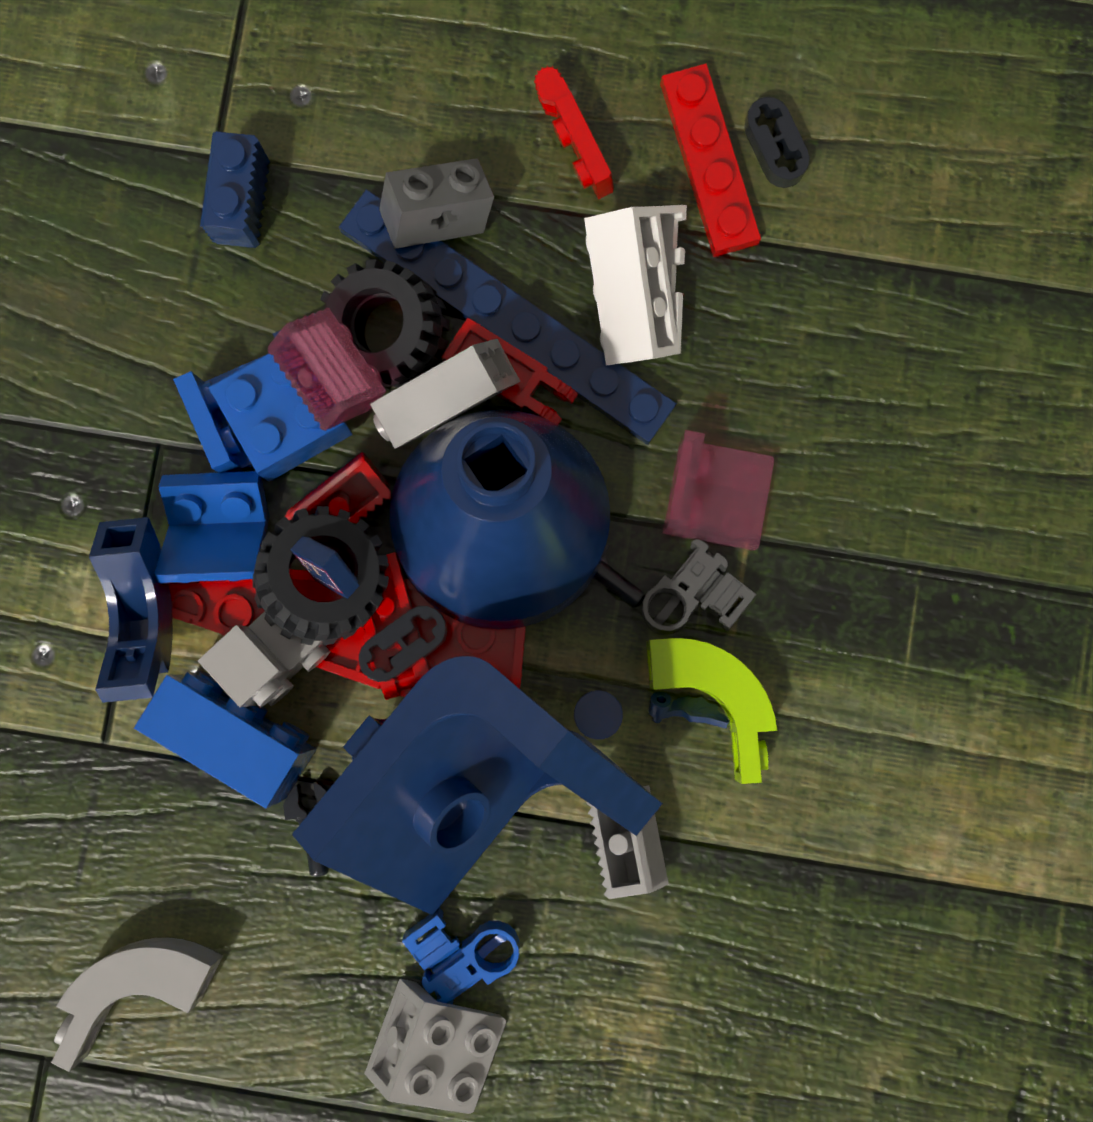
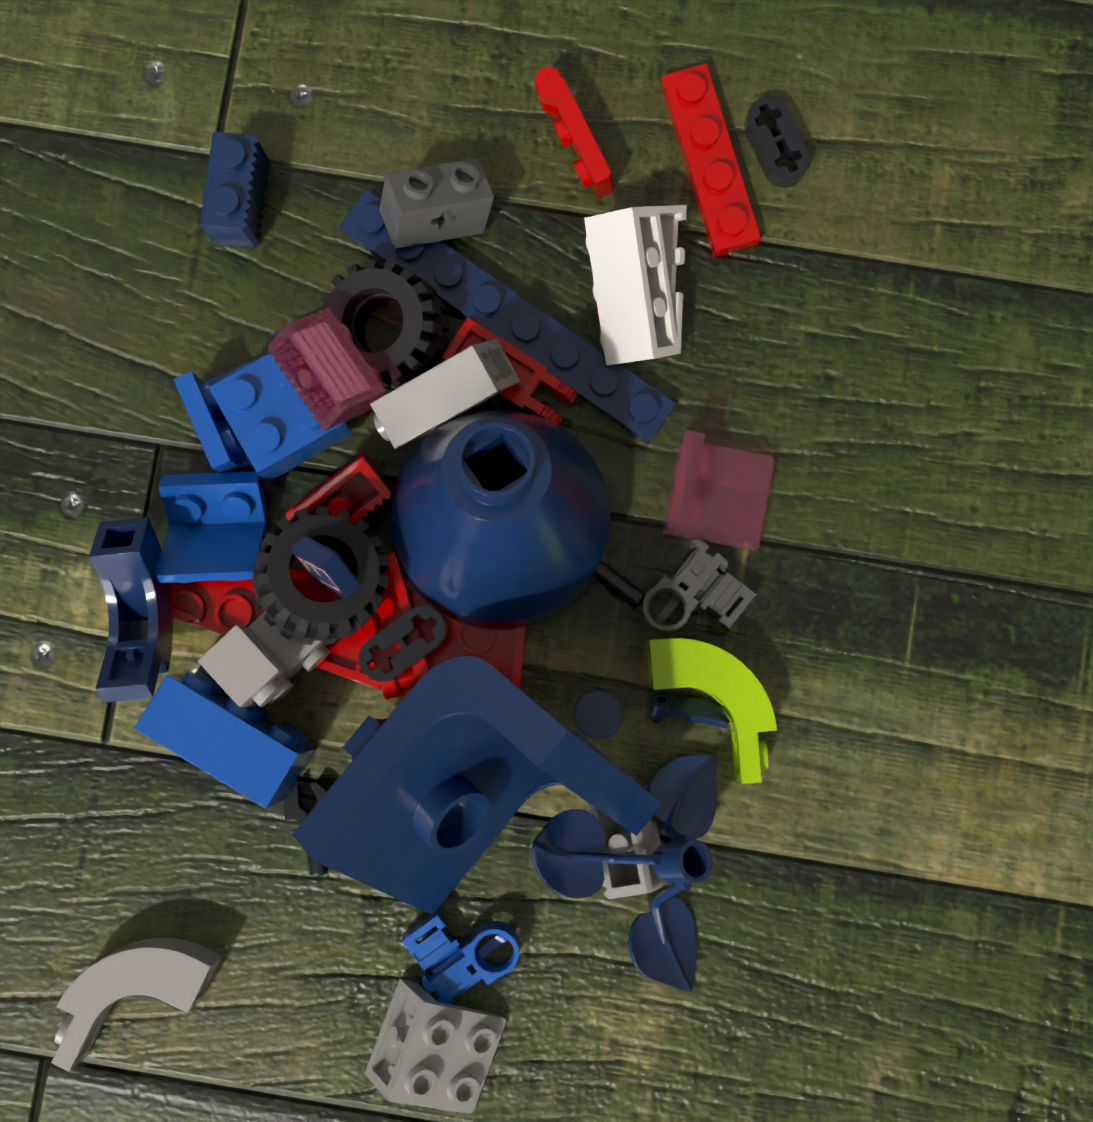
(571, 857): none -> dark blue plant

